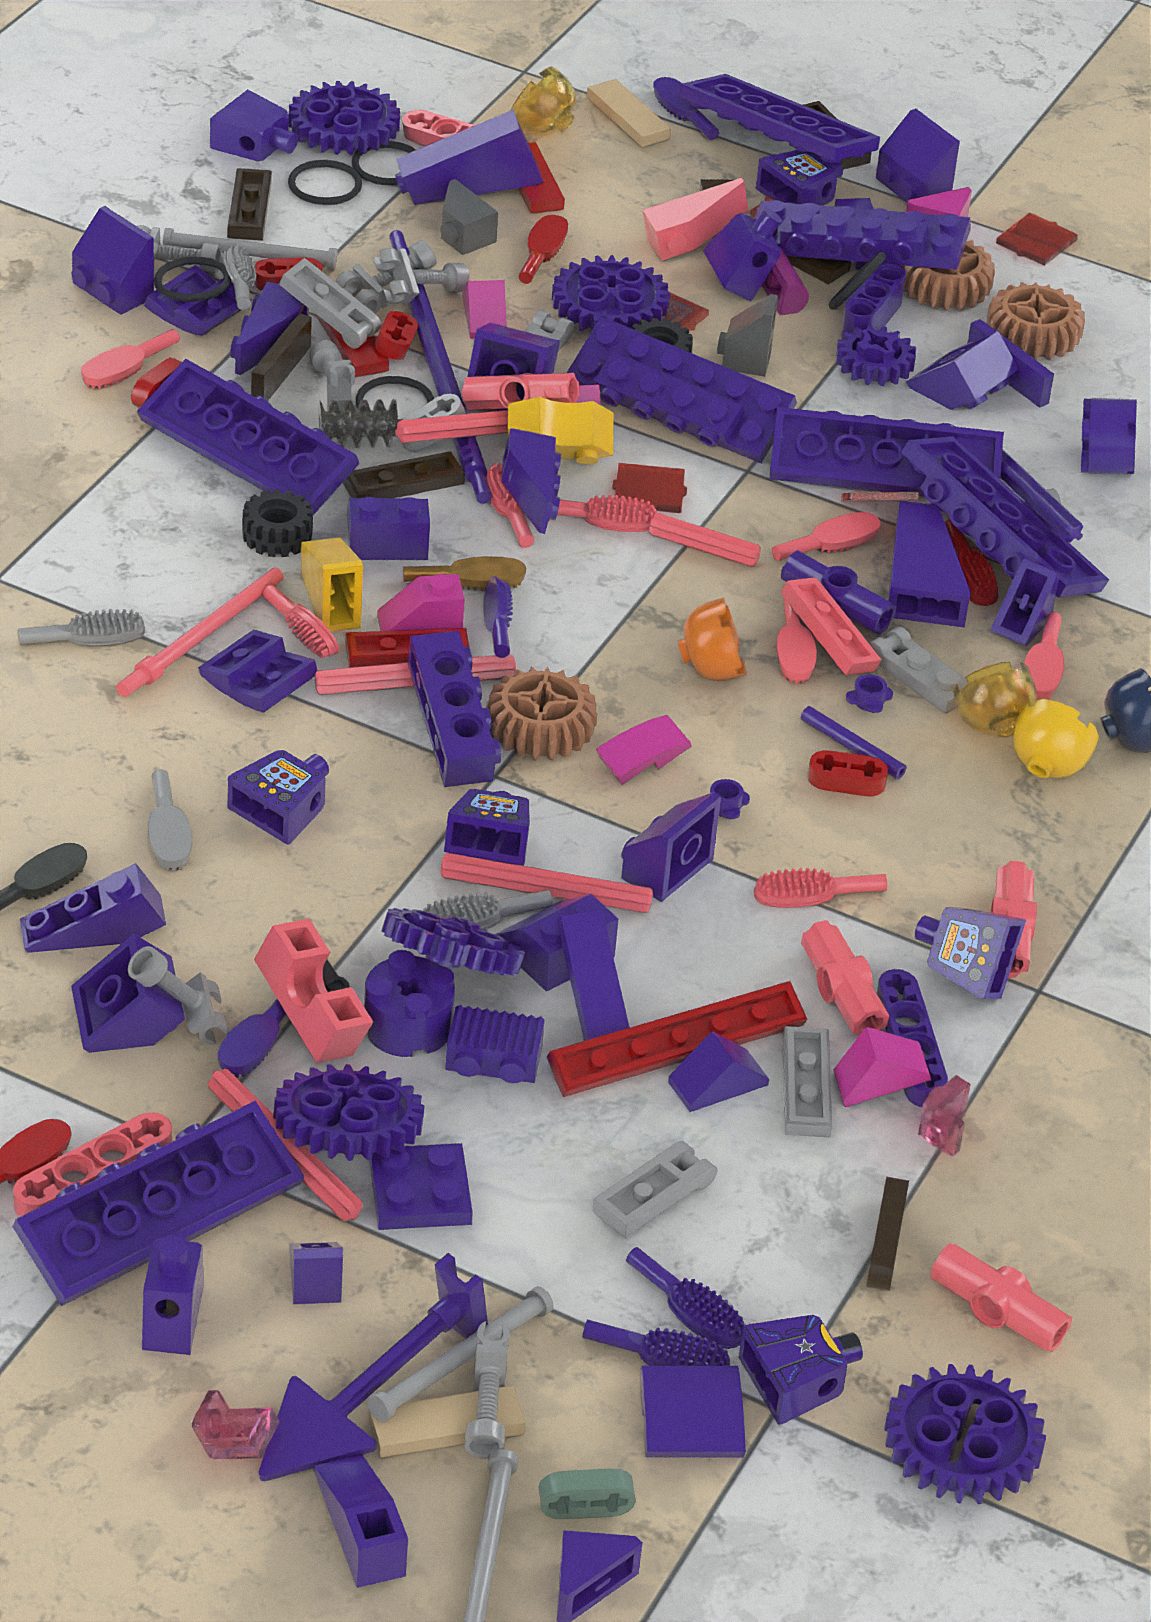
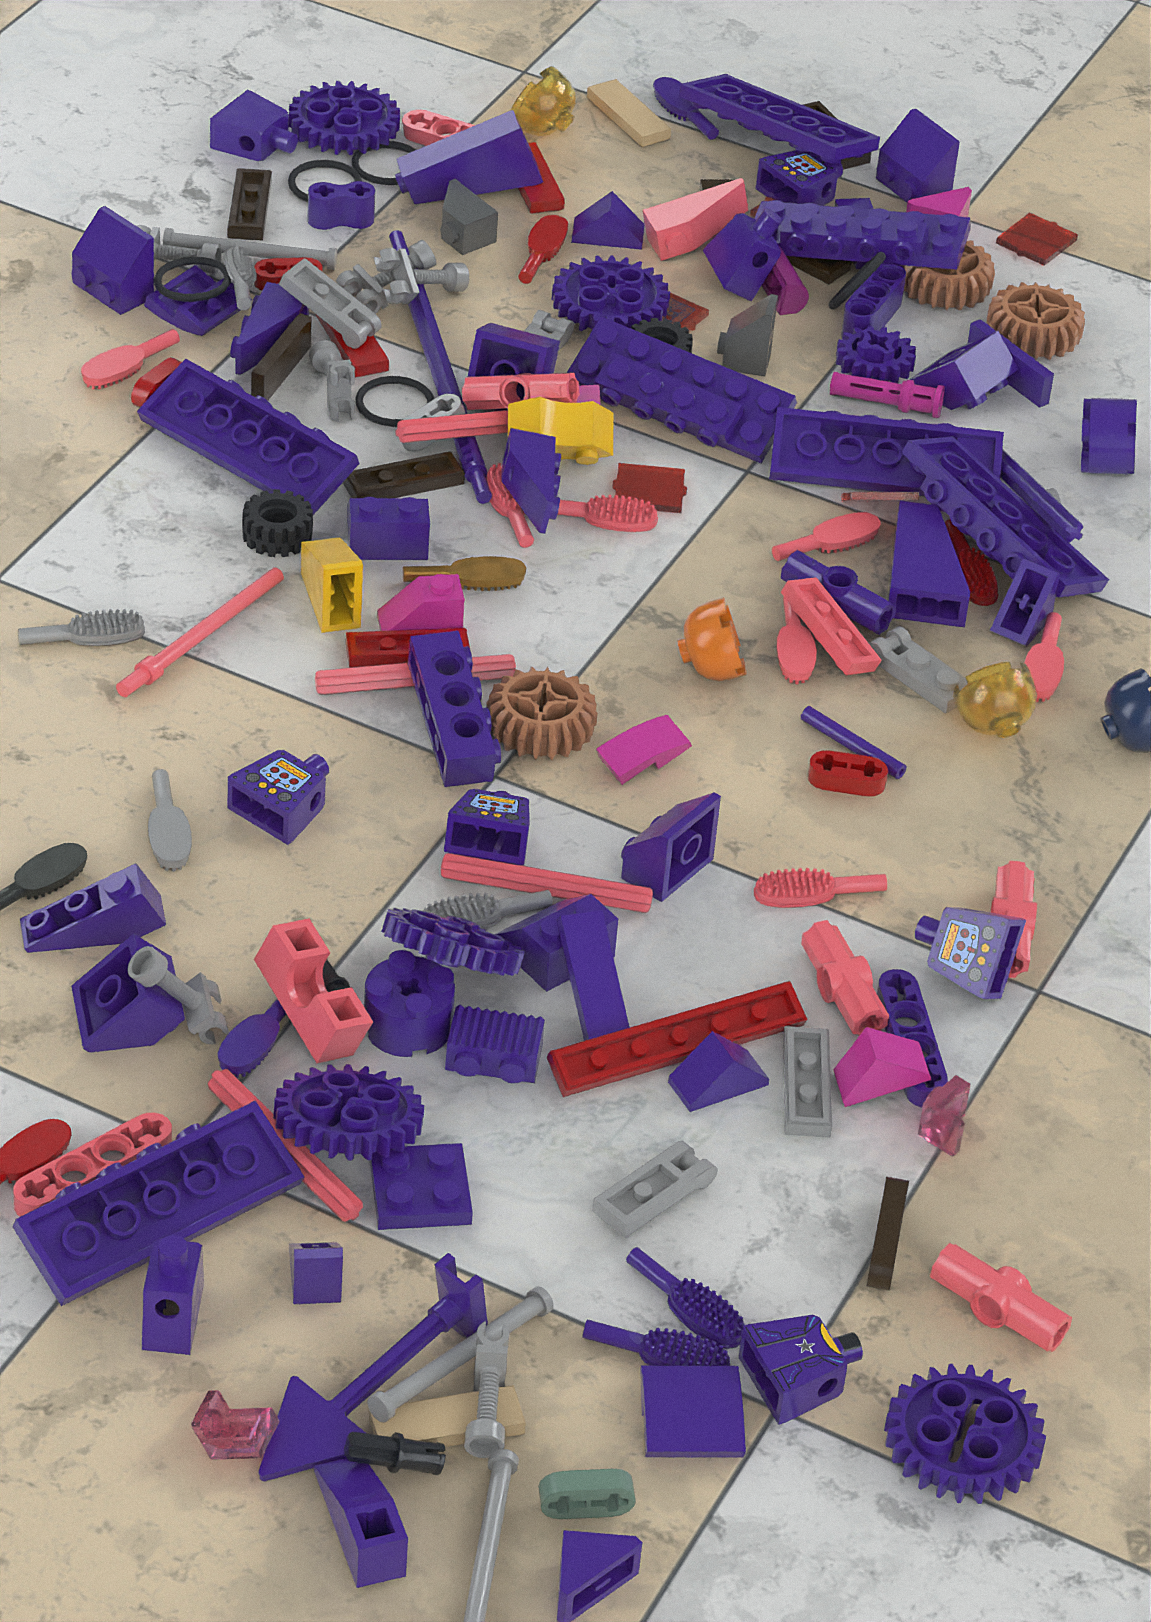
(258, 670): dark purple slope -> none
(306, 623): coral piece -> none
(341, 205): none -> dark purple axle
(359, 423): clear smoke piece -> none
(395, 1452): none -> black axle
(396, 335): red beam -> none
(484, 304): dark pink slope -> none
(496, 609): dark purple piece -> none
(608, 224): none -> dark purple slope
(704, 539): coral axle -> none
(732, 797): dark purple plate -> none
(869, 693): dark purple plate -> none
(909, 395): none -> dark pink pin
(1053, 739): yellow cylinder -> none

